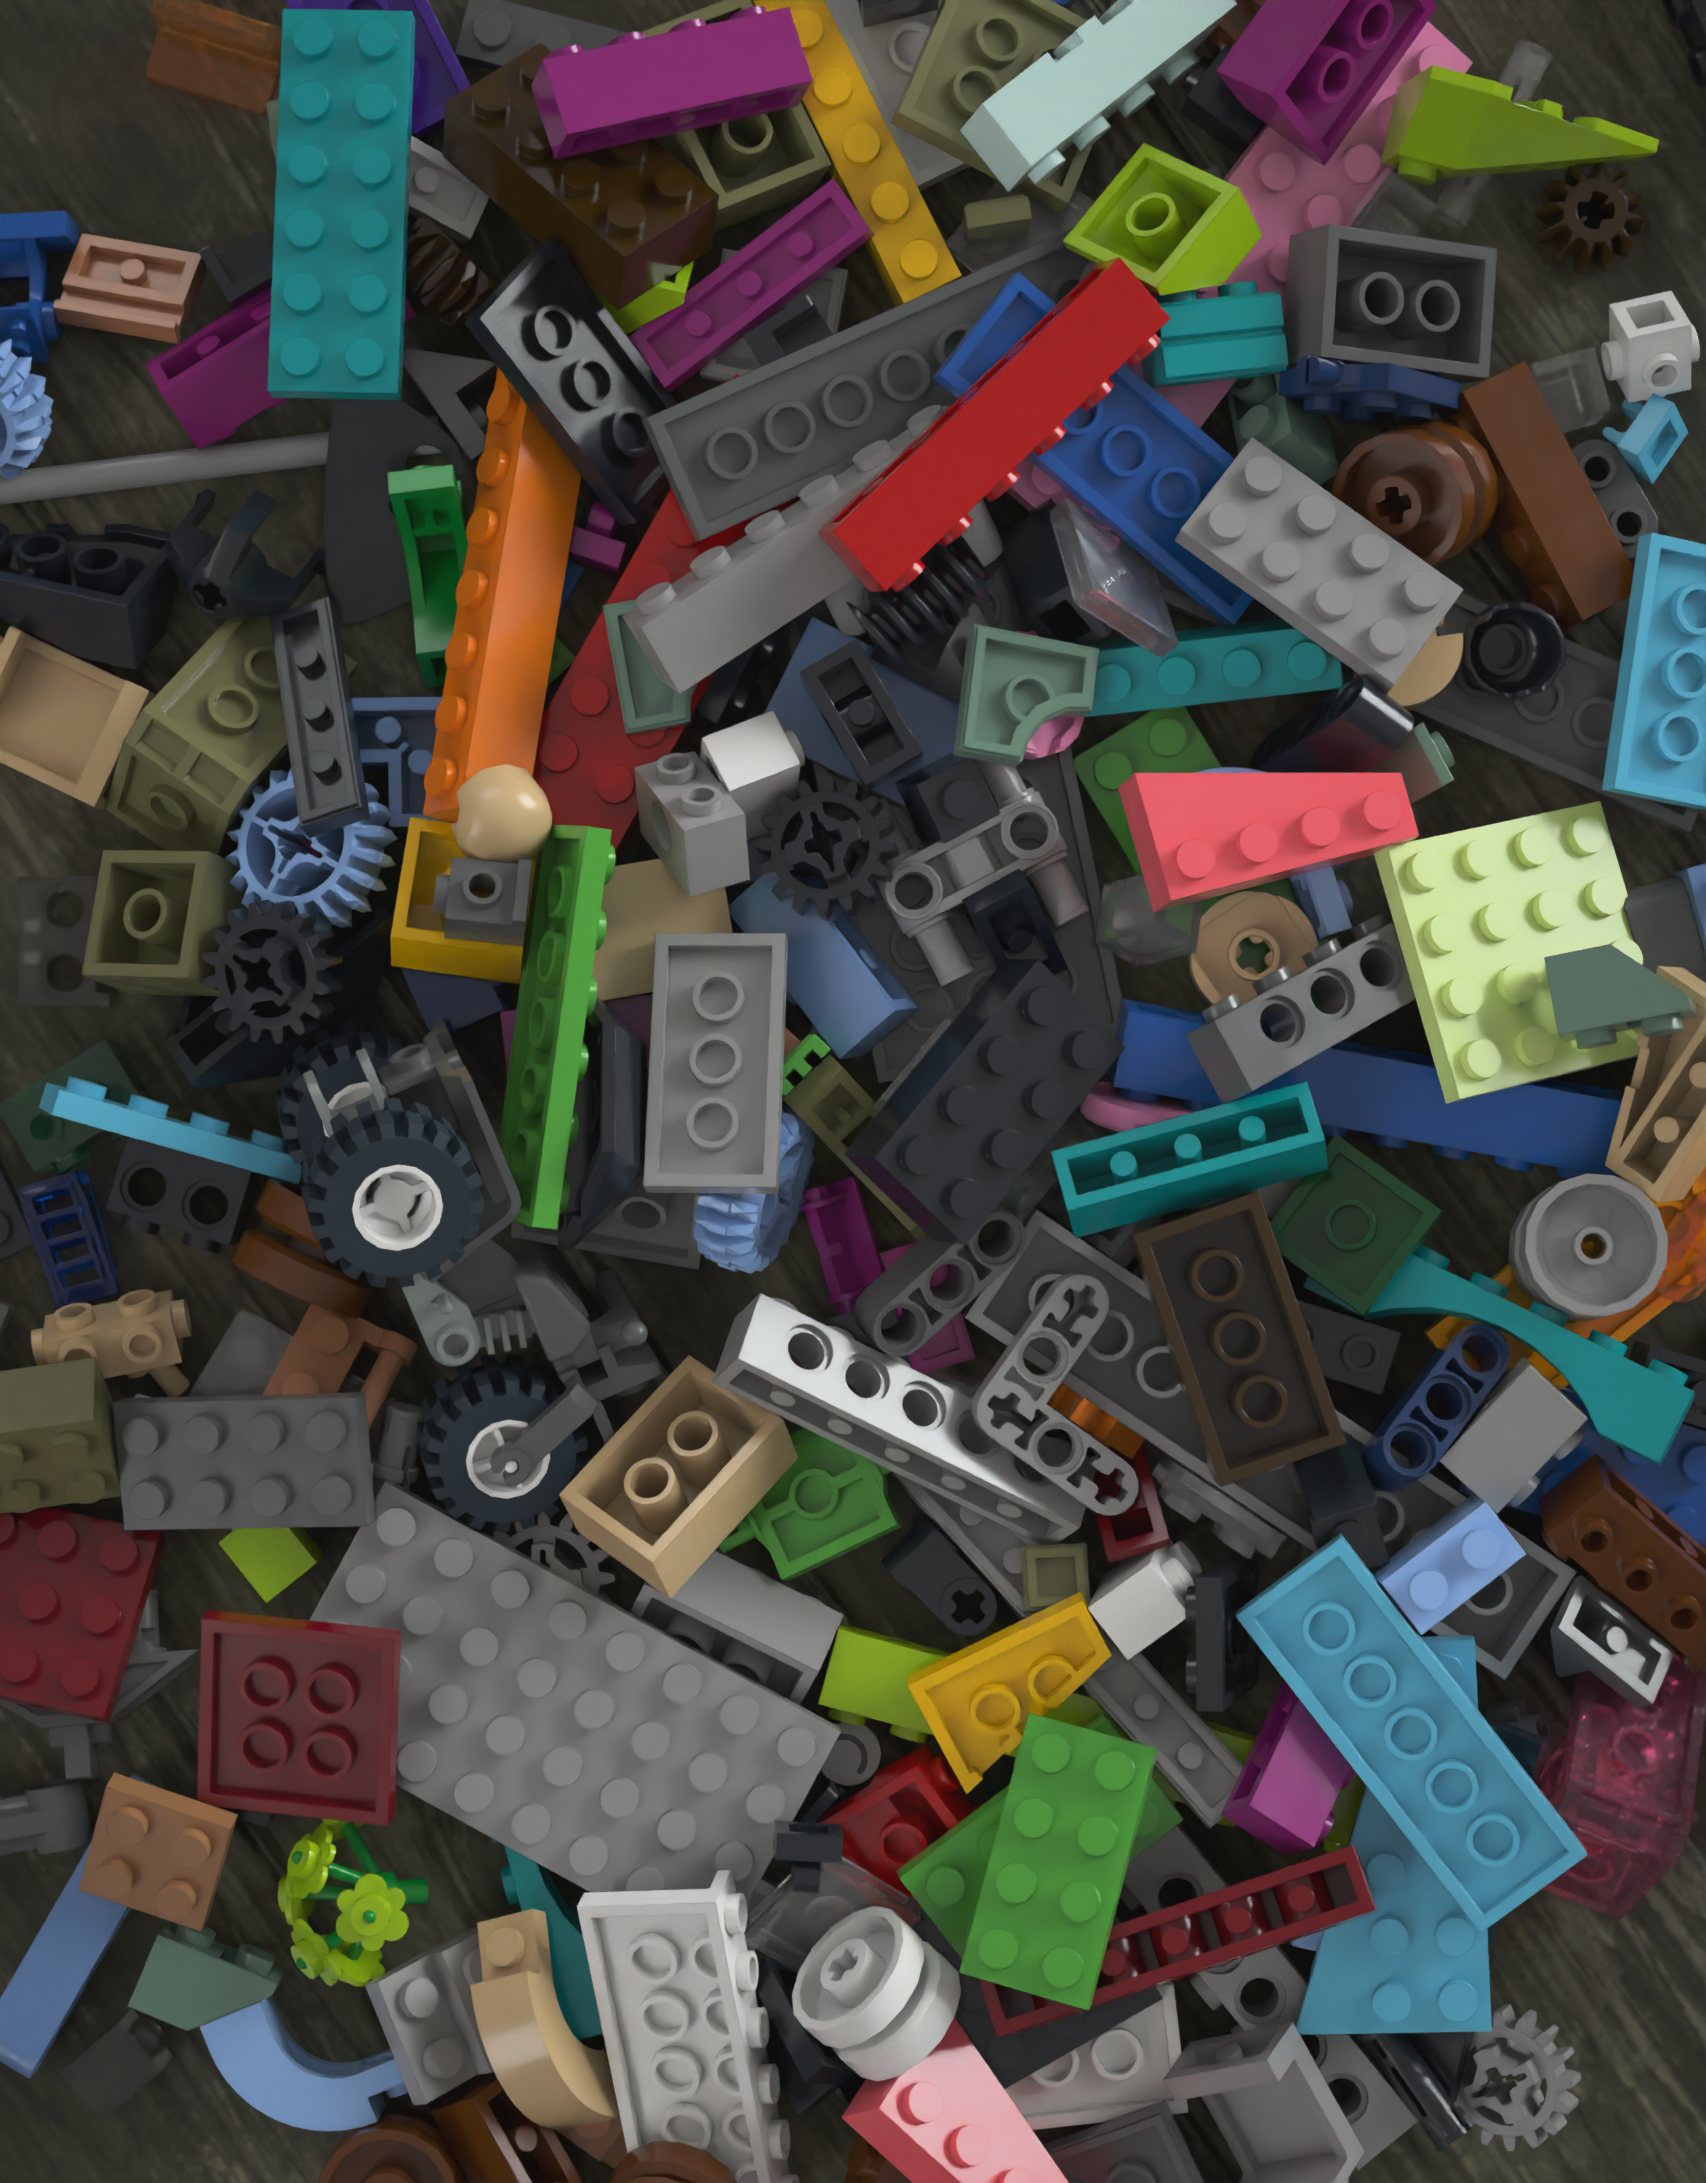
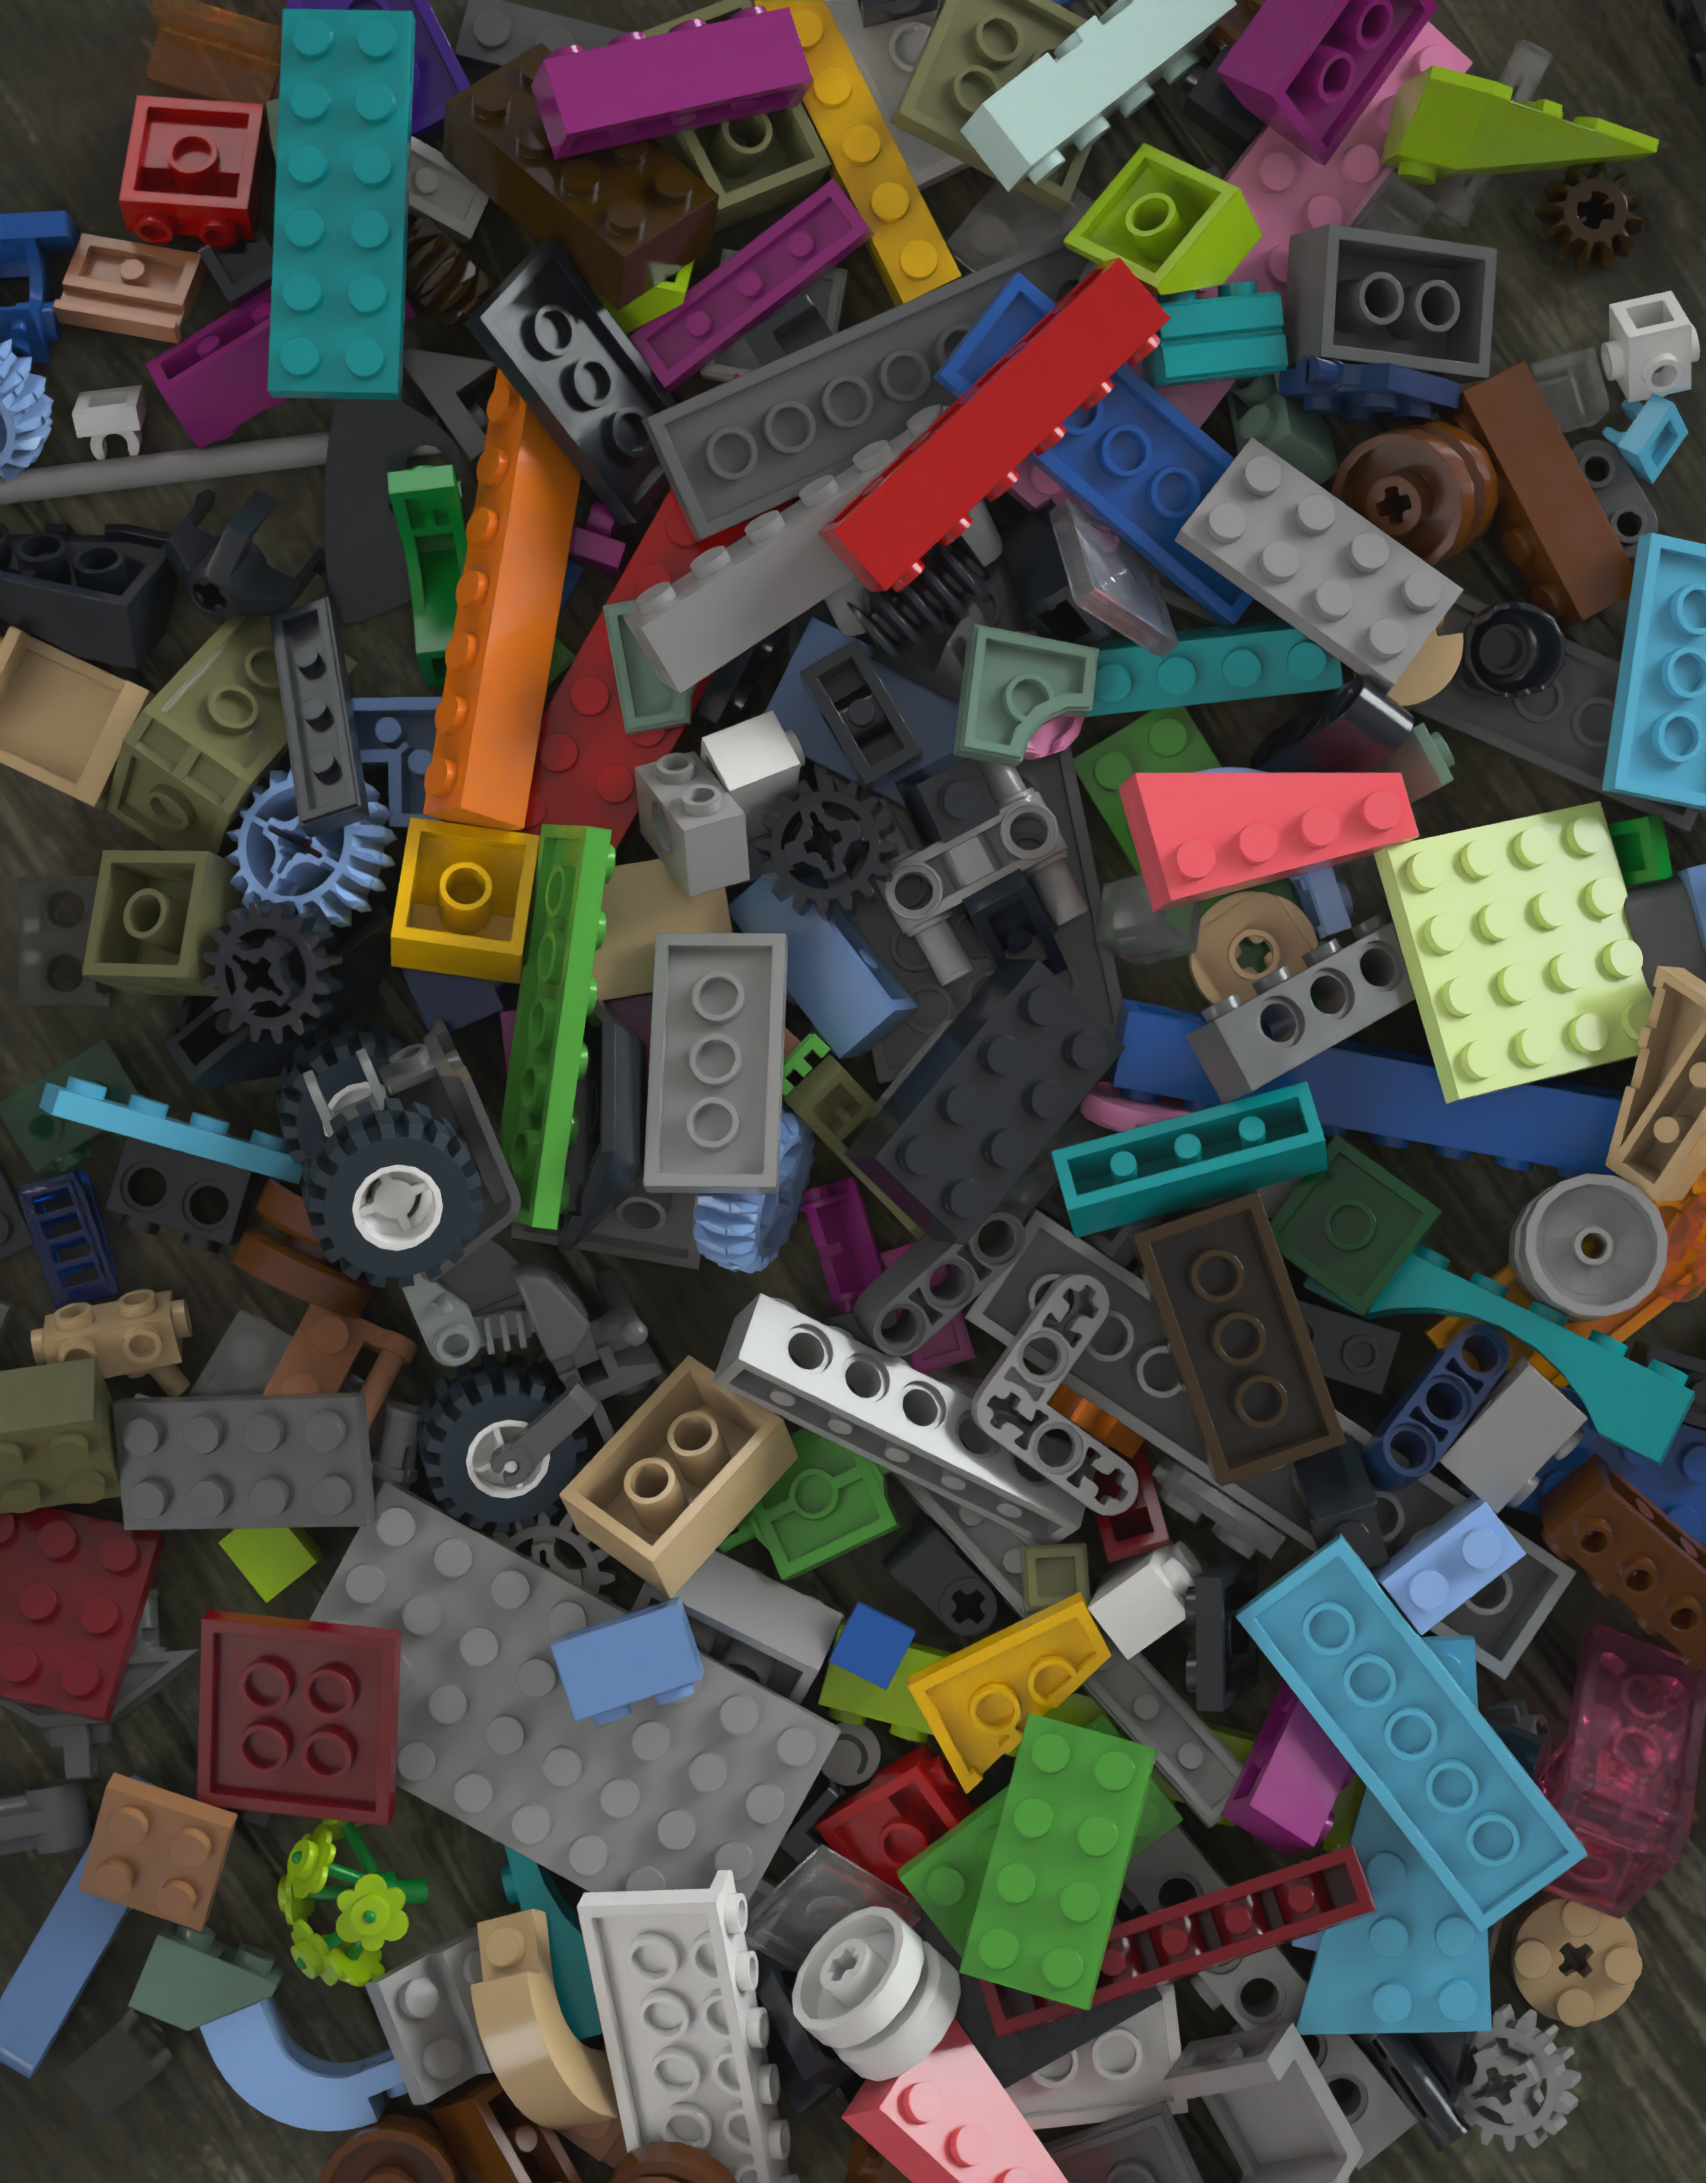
(110, 412): none -> white tile
(193, 170): none -> red plate
(490, 919): dark grey brick -> none
(502, 815): tan hair -> none
(628, 1661): none -> medium blue brick
(807, 1846): black tile -> none
(872, 1645): none -> blue tile
(996, 219): olive tile -> none
(1573, 1995): none -> tan plate
(1608, 993): sand green slope -> none
(1608, 1641): dark grey slope -> none
(1641, 850): none -> green plate

